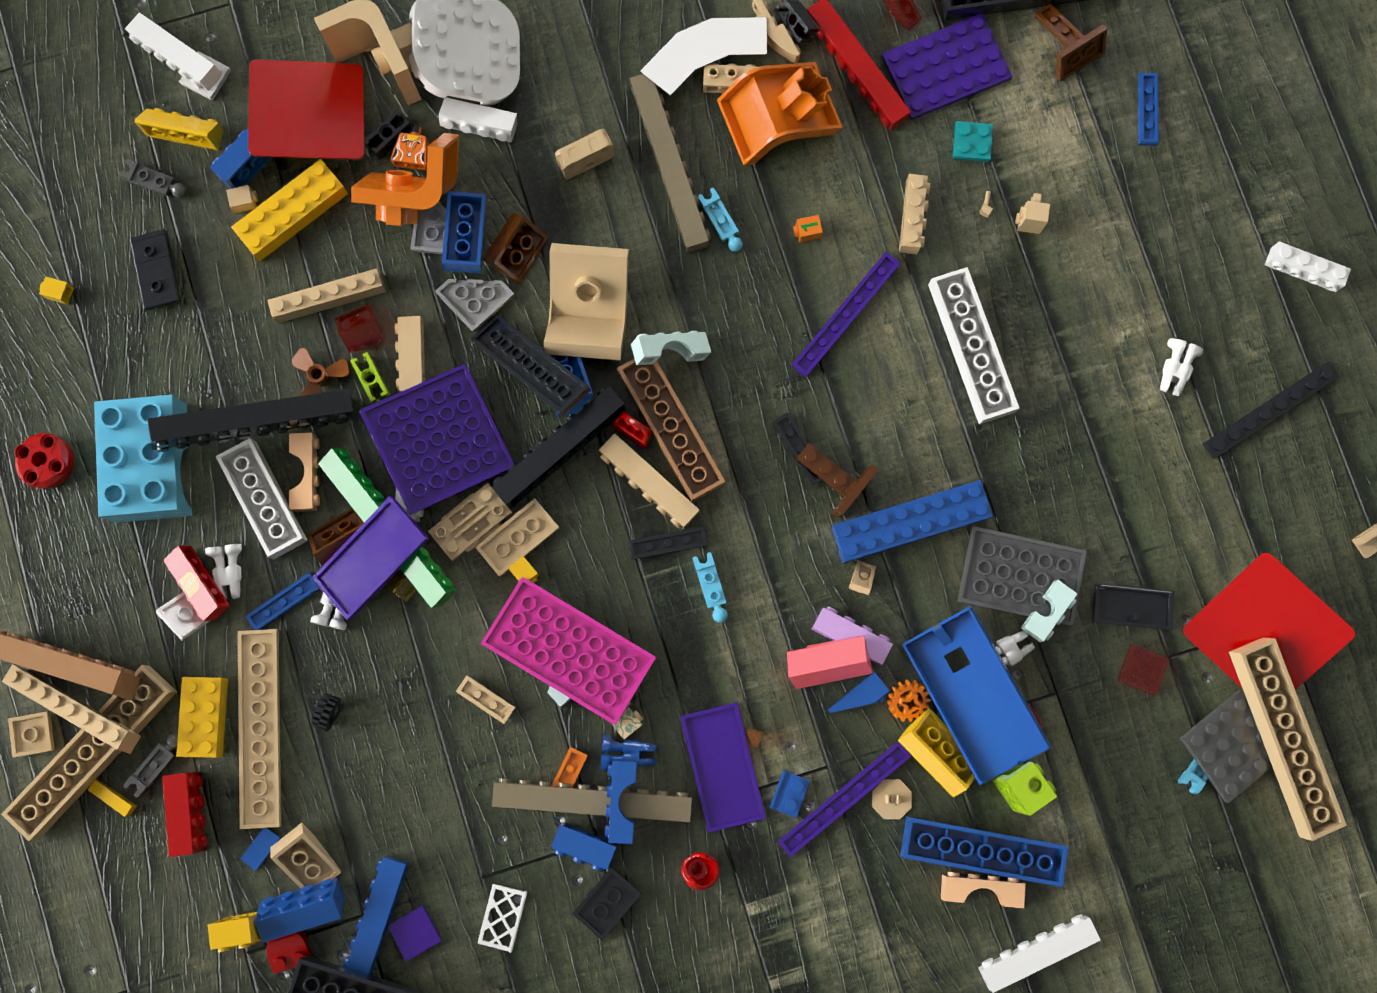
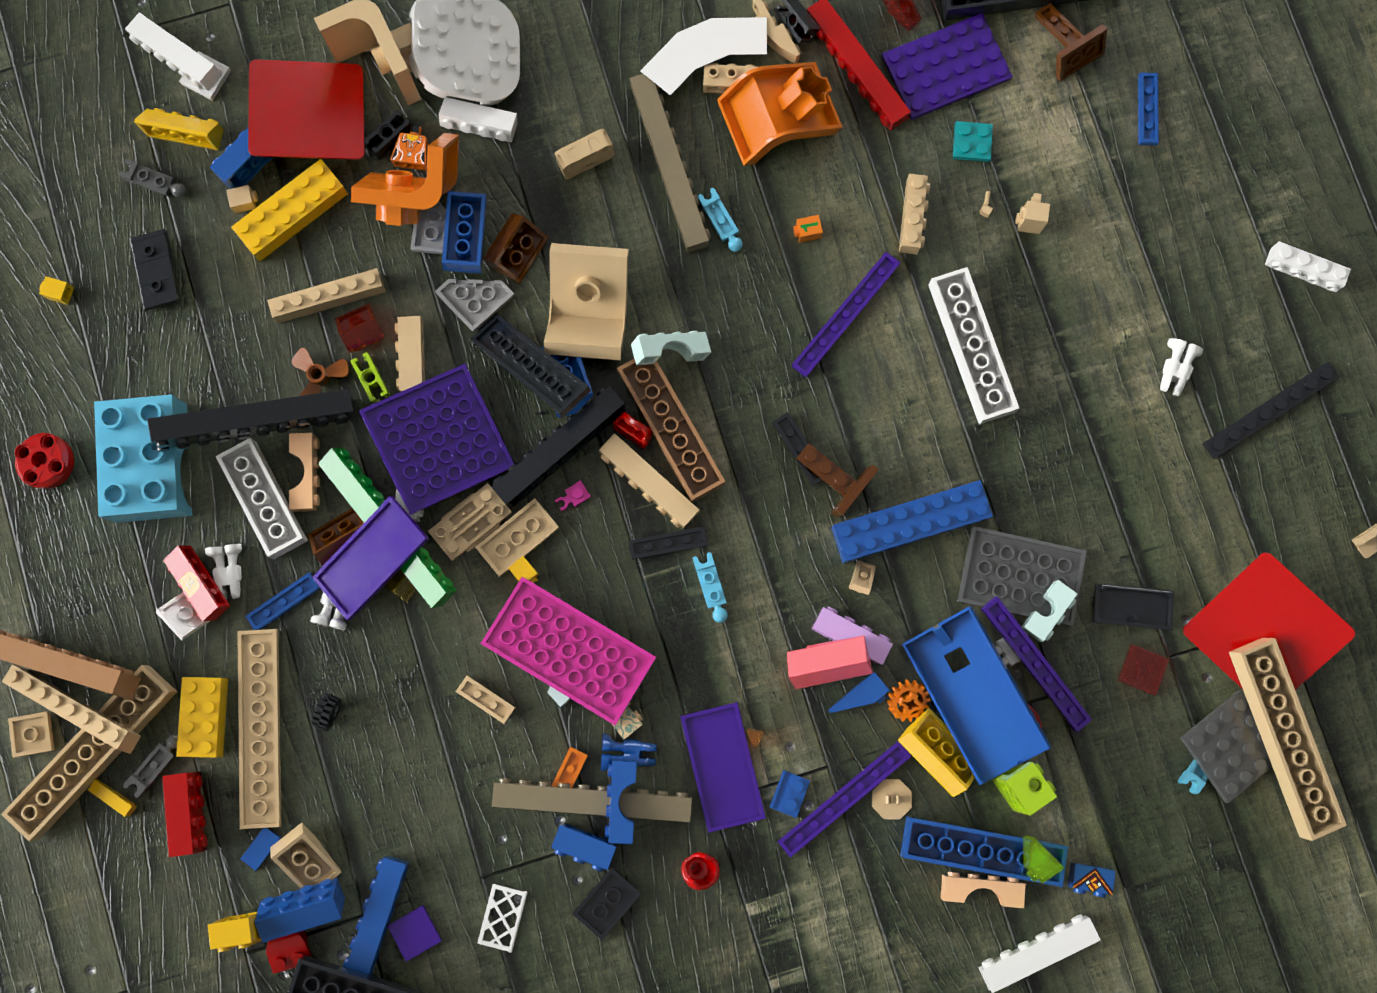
(575, 494): none -> dark pink plate
(1036, 664): none -> dark purple plate
(1038, 860): none -> clear neon green slope
(1091, 878): none -> blue brick

